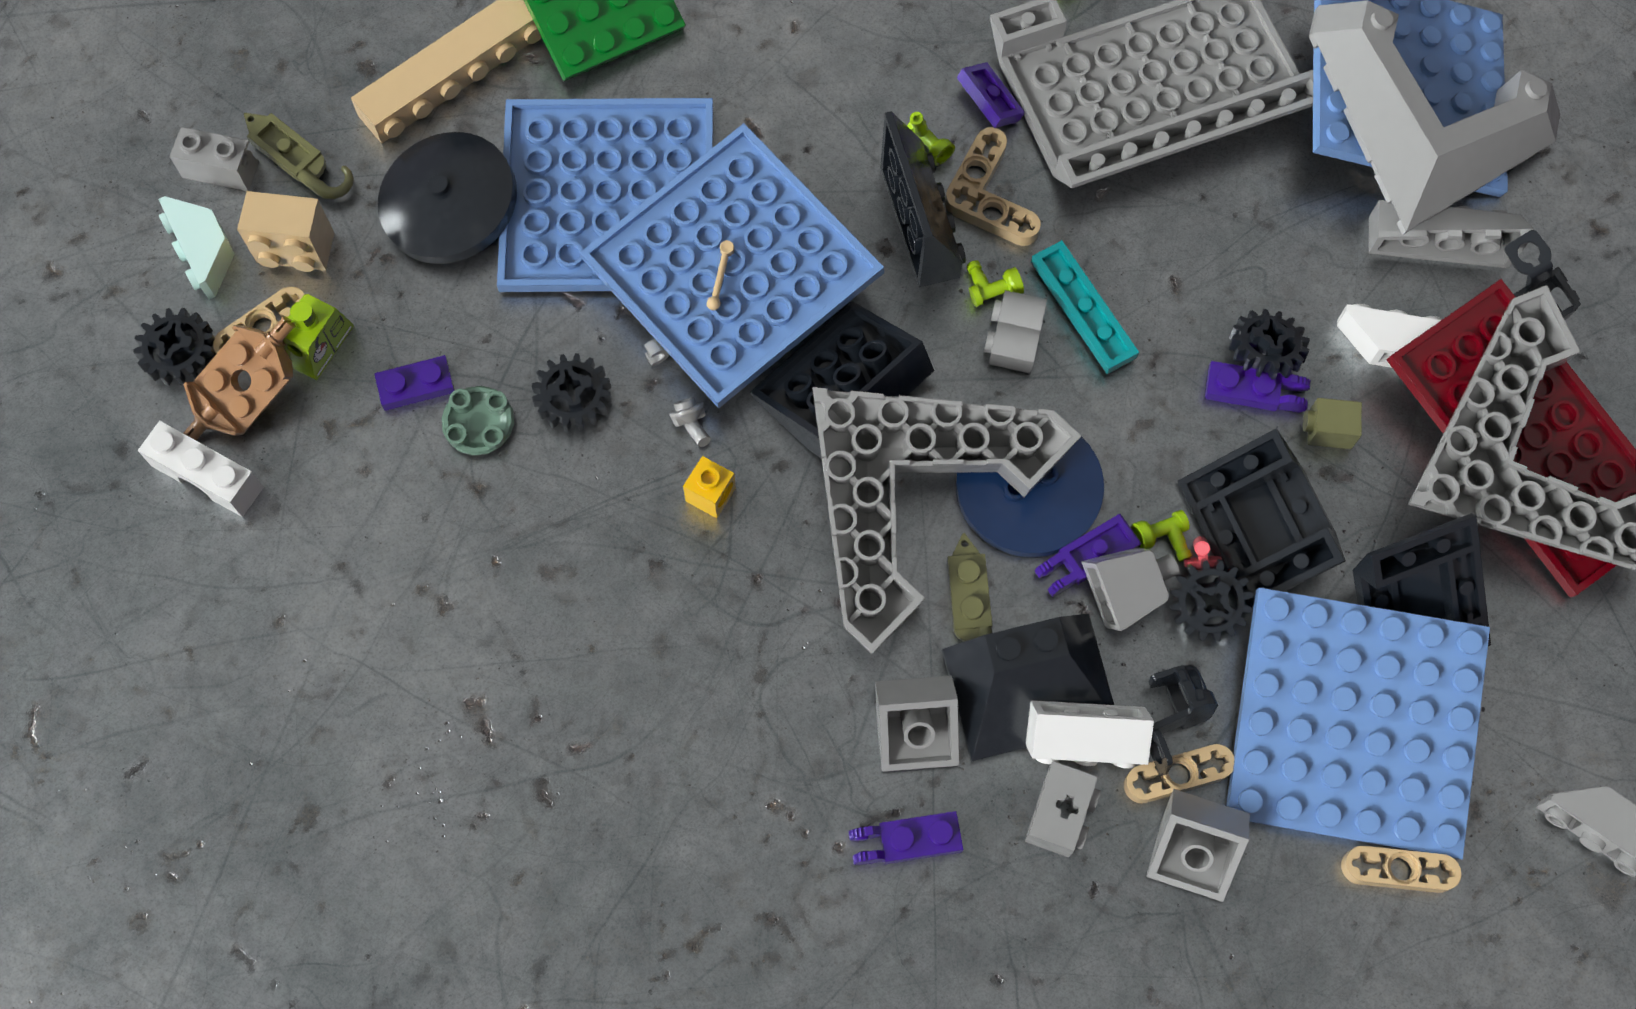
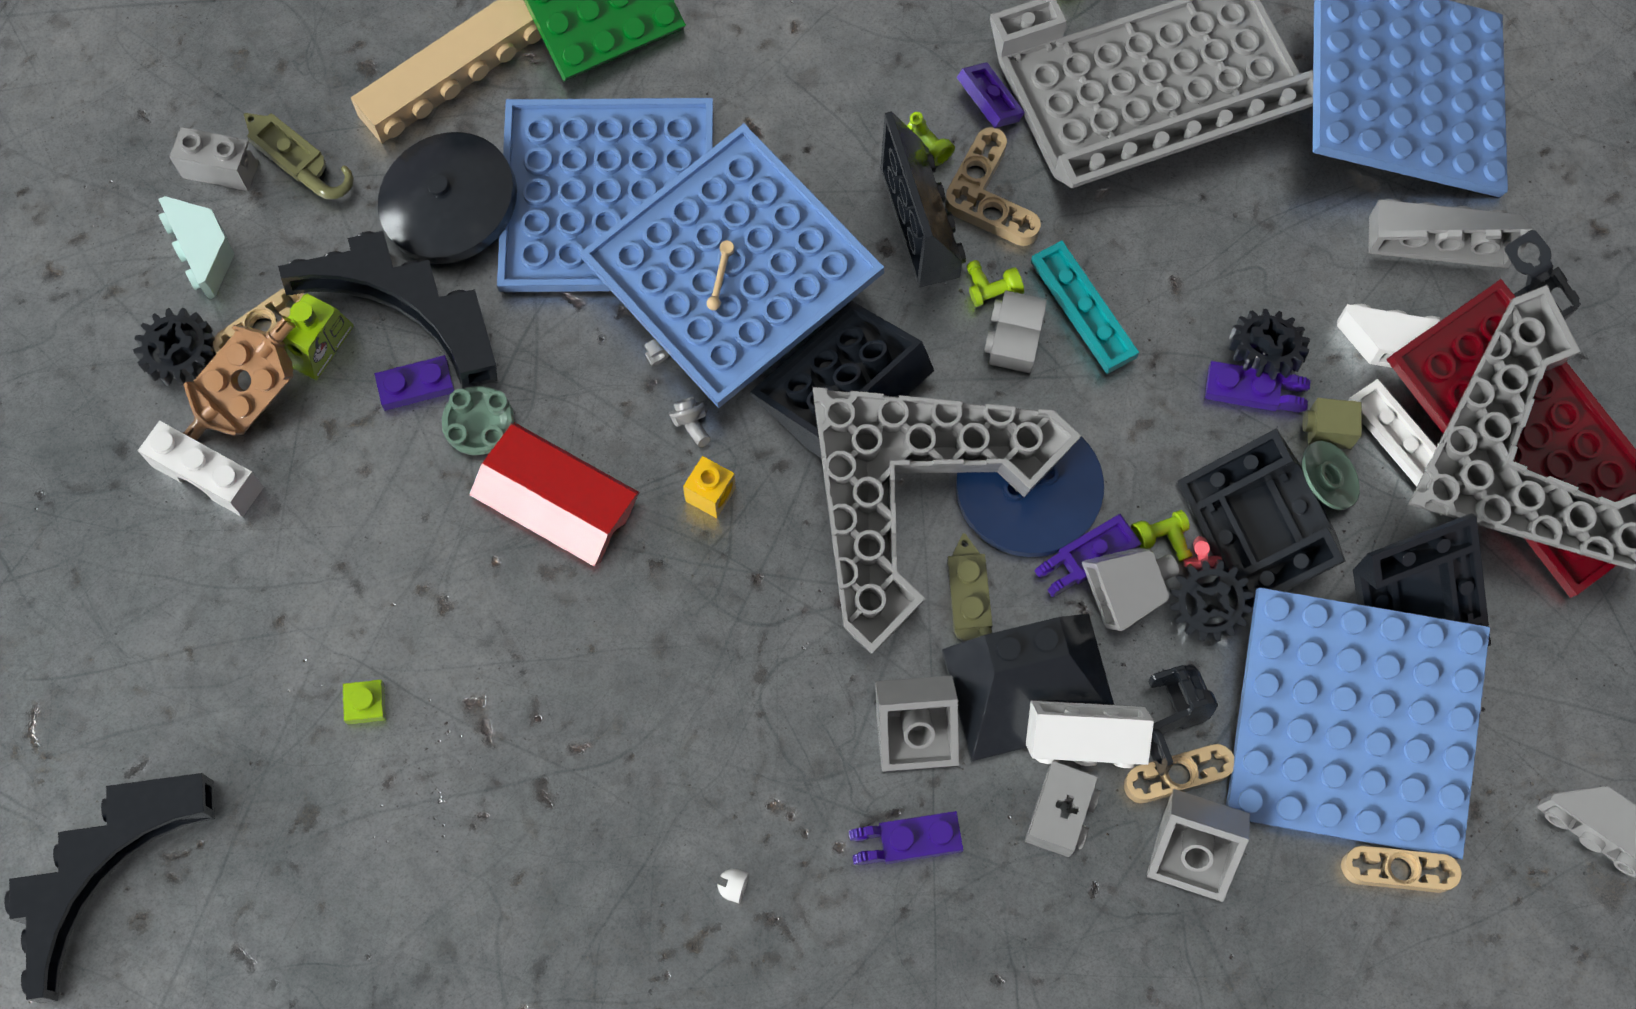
(86, 857): none -> black arch
(286, 231): tan brick -> none
(364, 702): none -> lime plate
(409, 288): none -> black arch
(553, 493): none -> red slope
(555, 395): black gear -> none
(735, 886): none -> white hinge
(1330, 475): none -> sand green dish
(1395, 430): none -> white plate
(1412, 154): light grey wedge -> none

